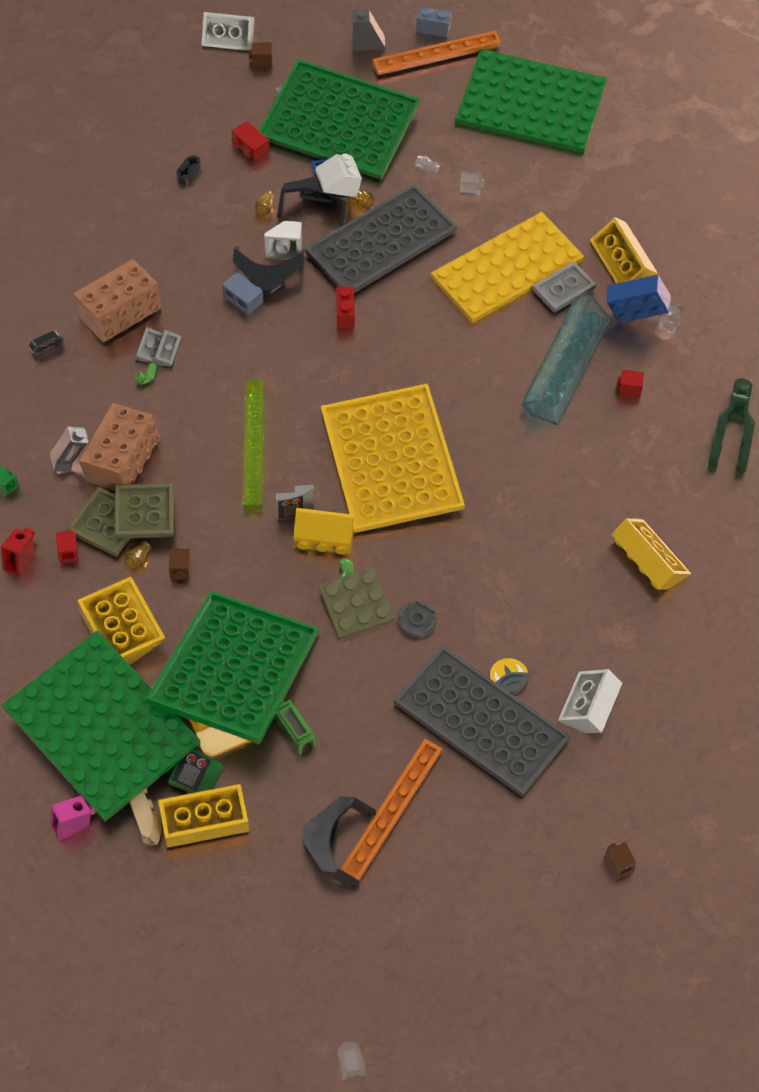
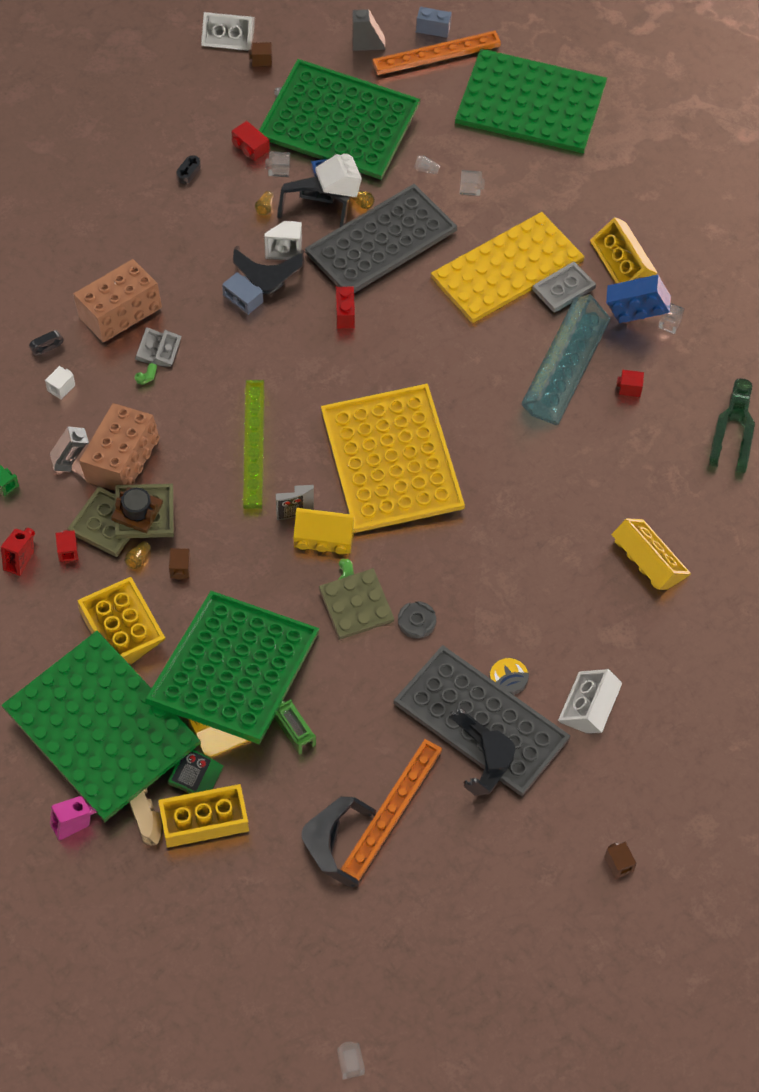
(60, 382): none -> white brick
(136, 506): none -> piece
(278, 164): none -> clear brick
(496, 748): none -> black piece

